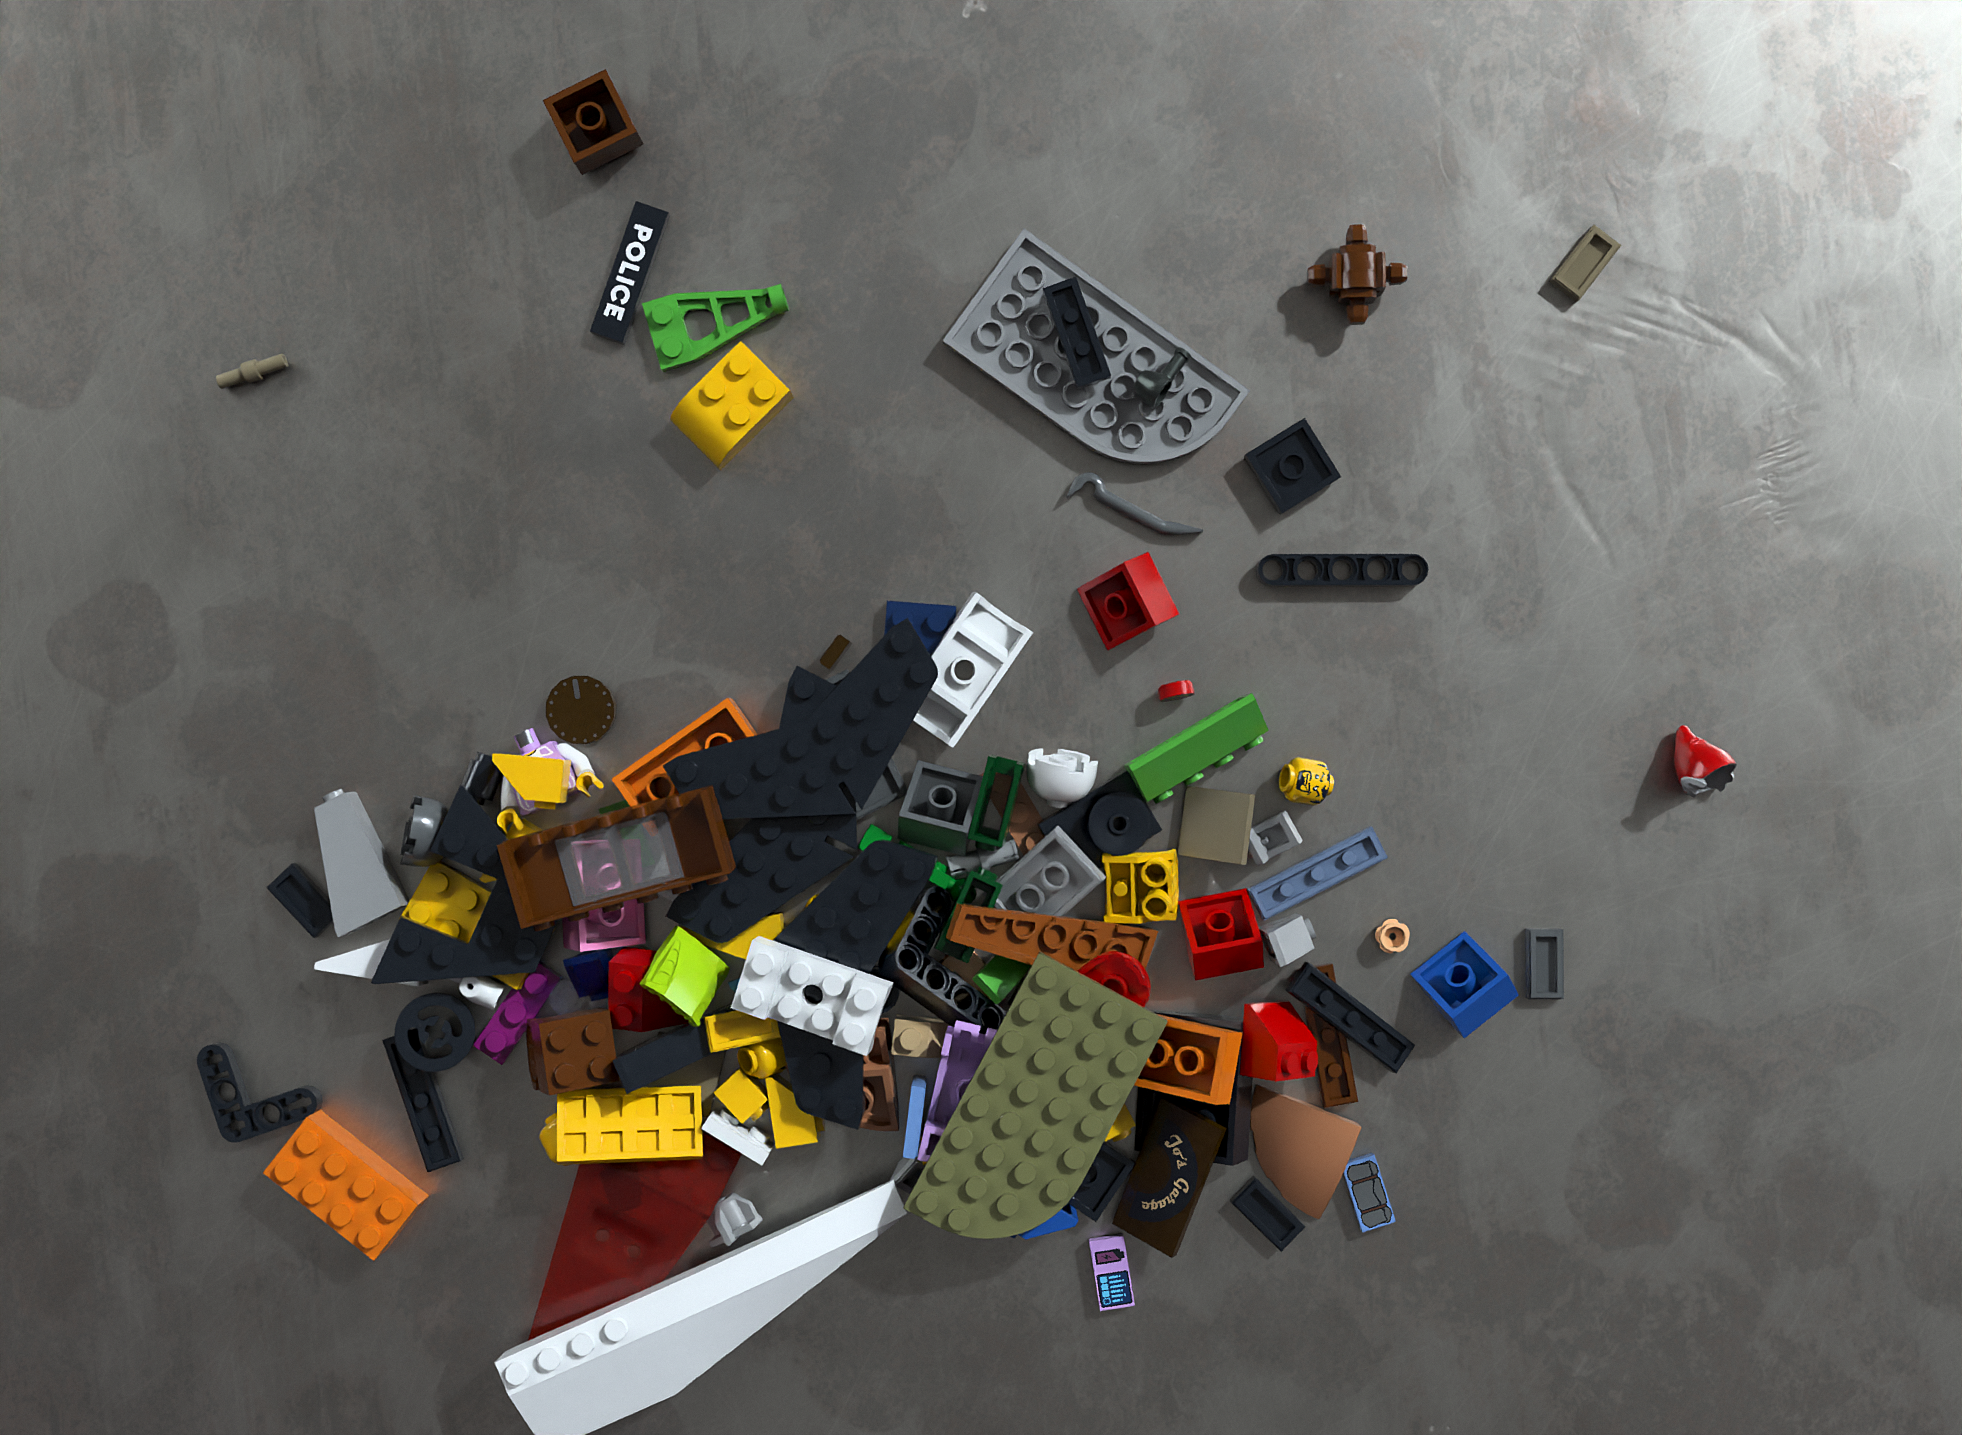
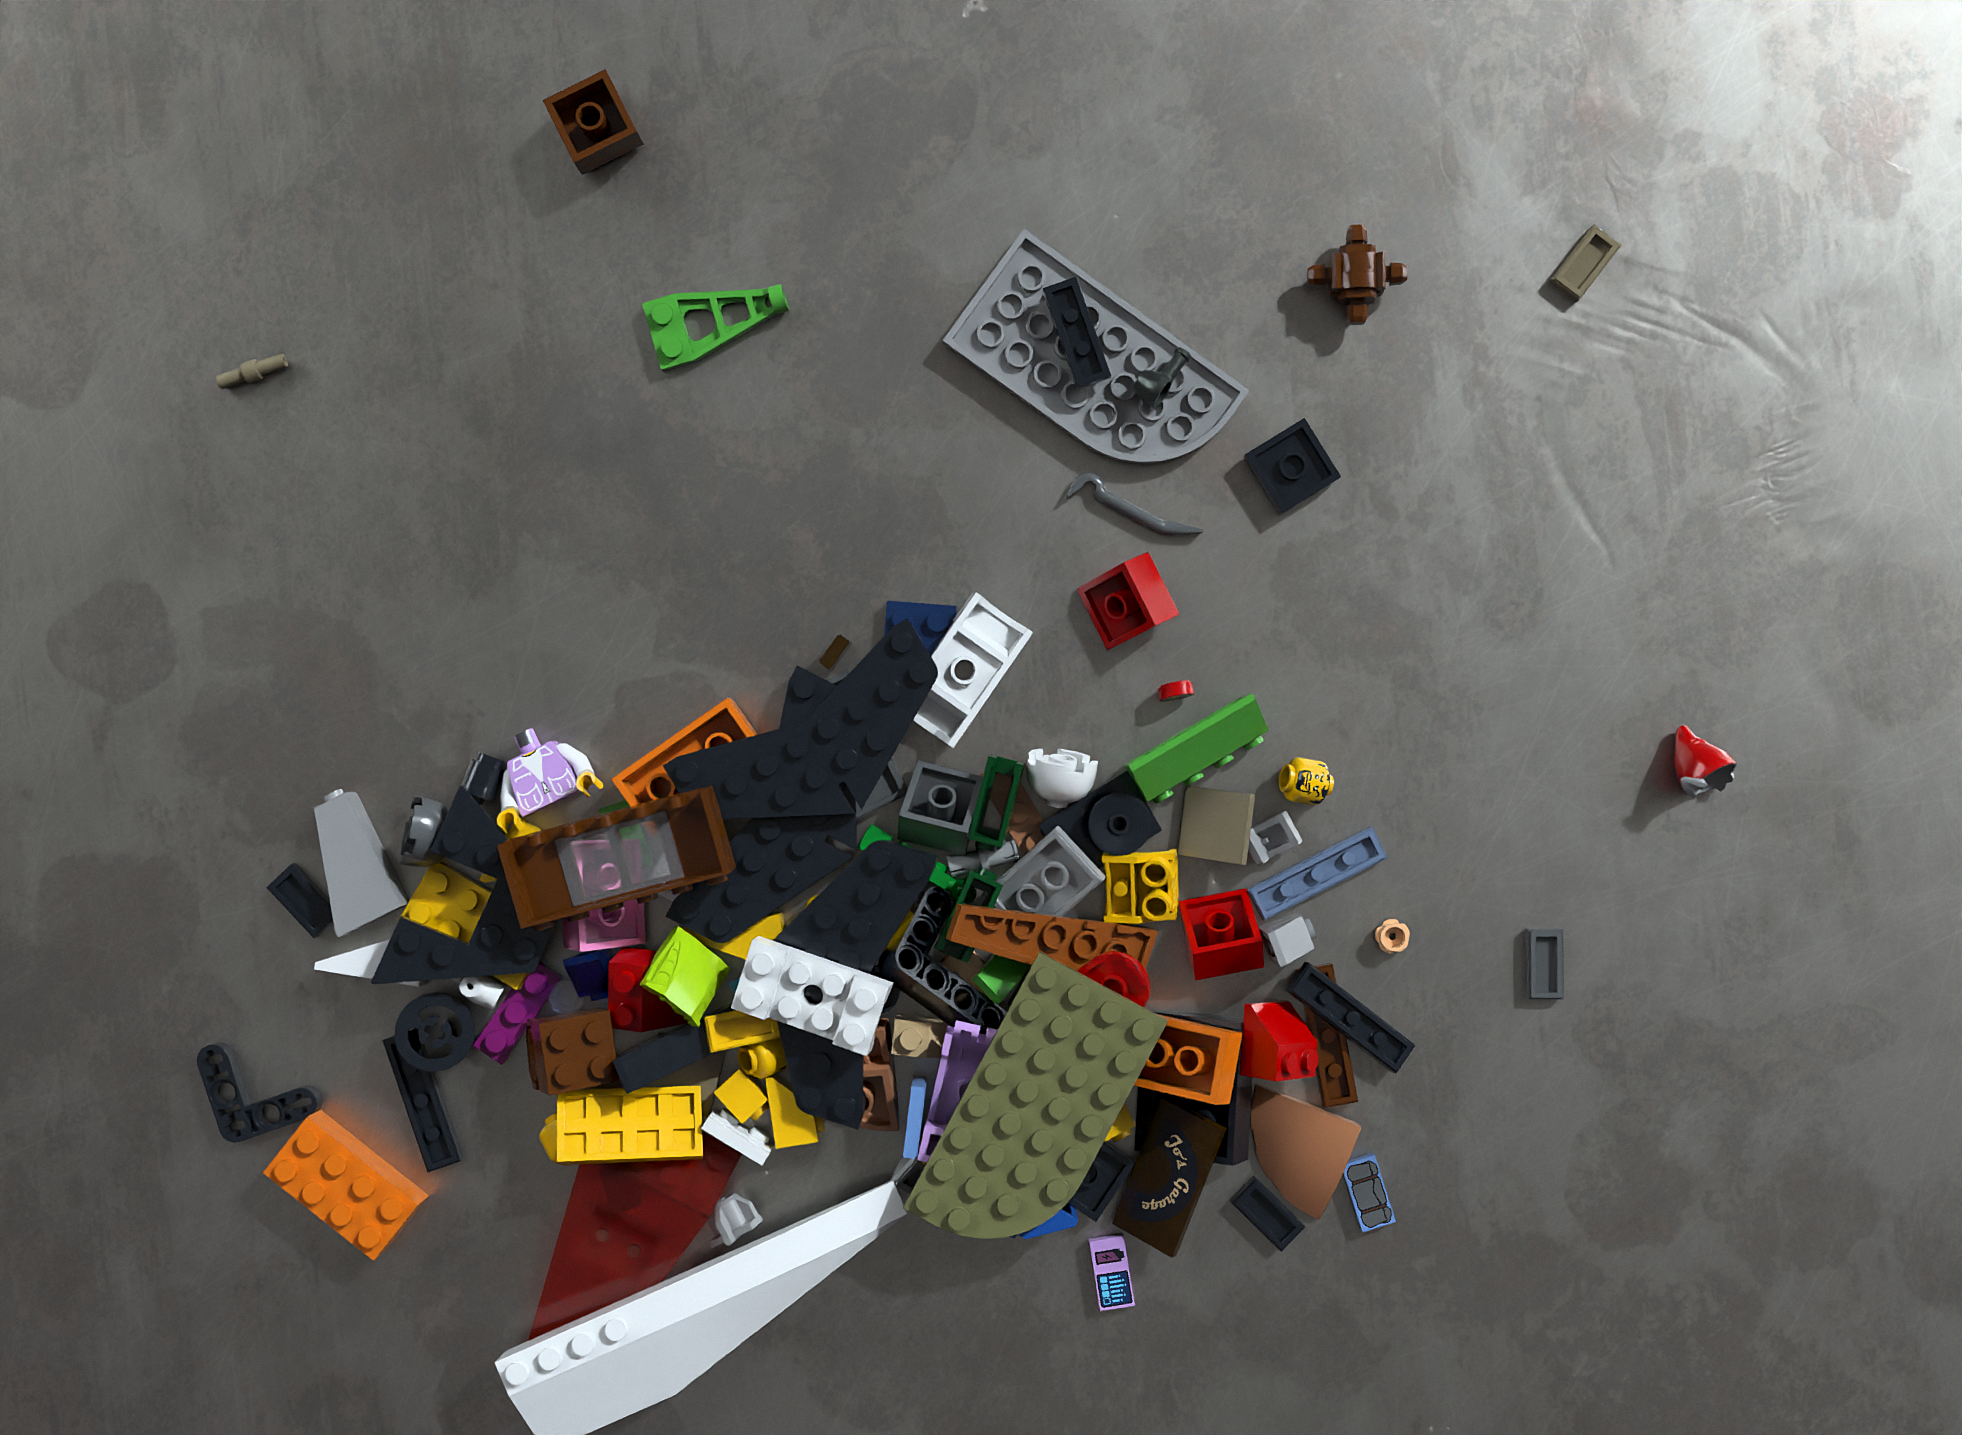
(536, 777): yellow slope -> none
(580, 709): dark brown tile -> none
(630, 272): black tile -> none
(730, 405): yellow brick -> none
(1357, 562): black beam -> none
(1465, 984): blue slope -> none

